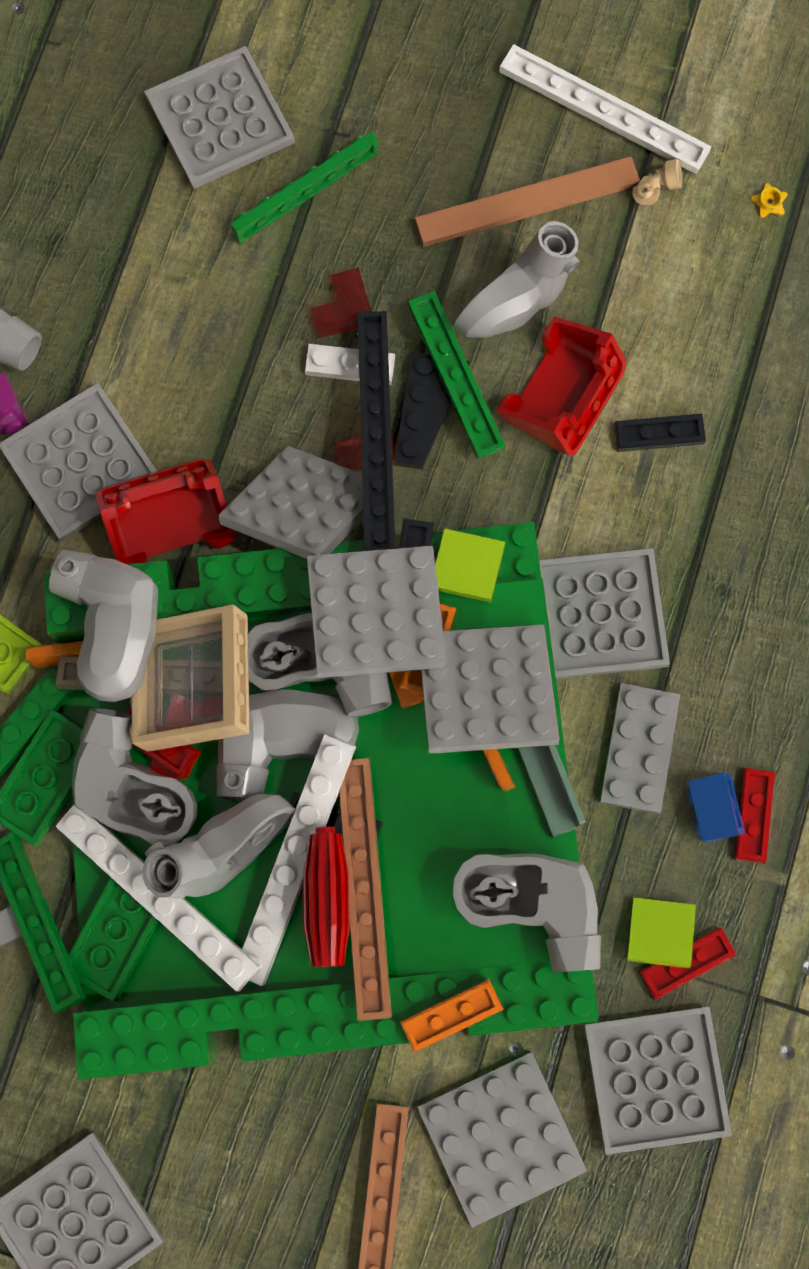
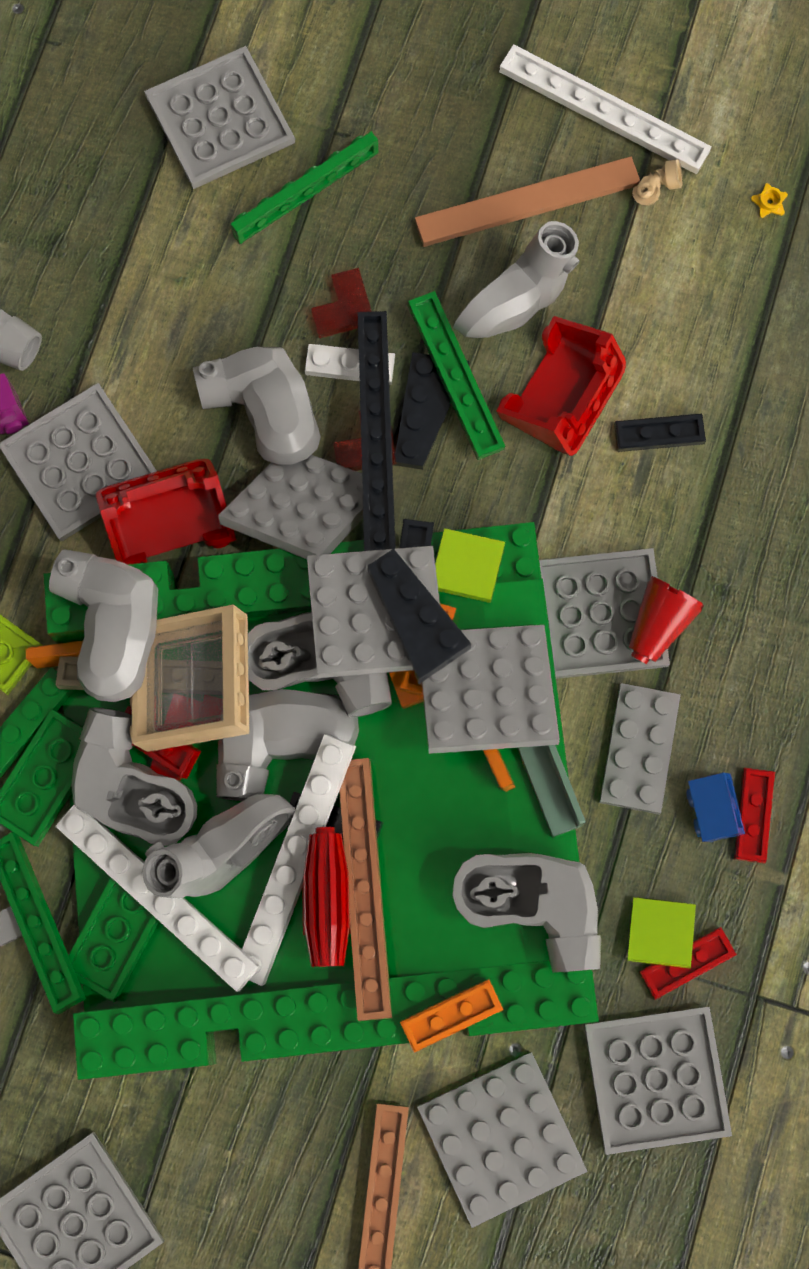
(272, 396): none -> light grey piece
(422, 625): none -> black wing
(661, 619): none -> red cone

